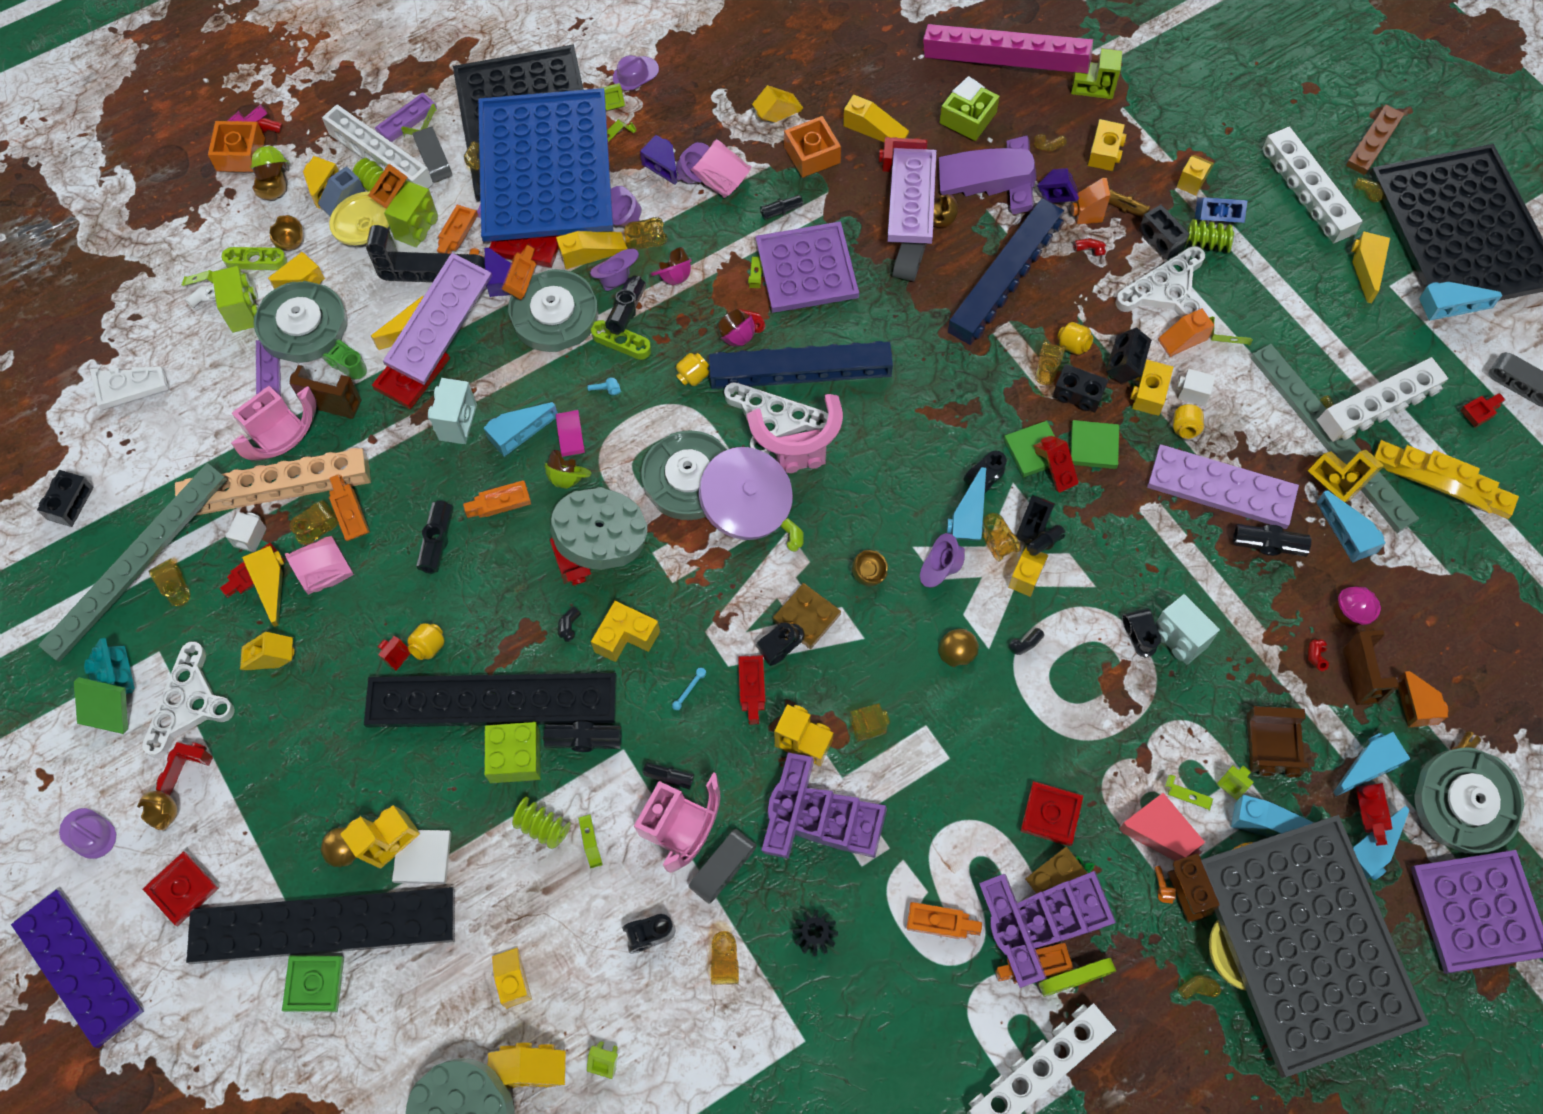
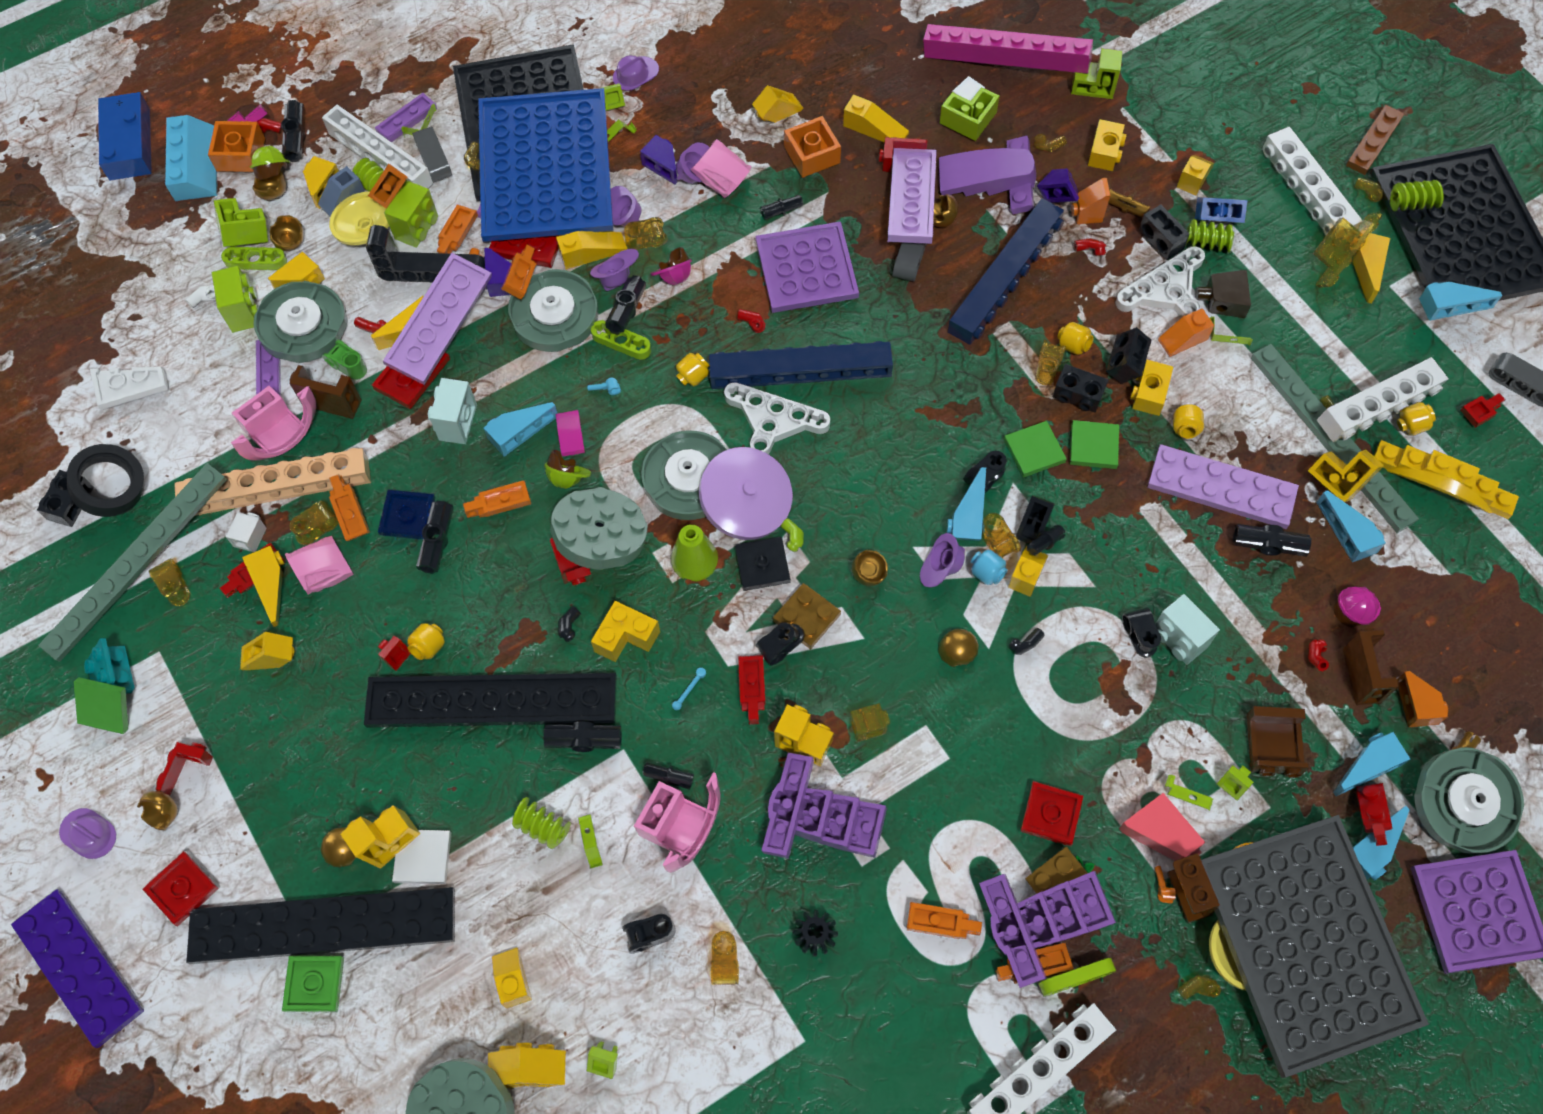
(111, 454): none -> black tyre
(124, 136): none -> blue brick
(182, 714): white beam -> none
(187, 159): none -> medium azure slope
(206, 275): lime piece -> none
(239, 226): none -> lime brick
(293, 130): none -> black piece
(367, 325): none -> red arm
(405, 514): none -> clear blue plate
(512, 752): lime brick -> none
(693, 554): none -> lime cone
(722, 866): dark grey beam -> none
(736, 328): piece -> none
(755, 278): lime piece -> none
(762, 563): none -> black plate
(799, 449): bright pink piece -> none
(988, 567): none -> medium azure head
(1059, 461): red bracket -> none
(1195, 387): white brick -> none
(1227, 294): none -> dark brown torso
(1264, 817): medium azure slope -> none
(1340, 246): none -> clear yellow bracket
(1416, 194): none -> lime piece
(1416, 418): none -> yellow head

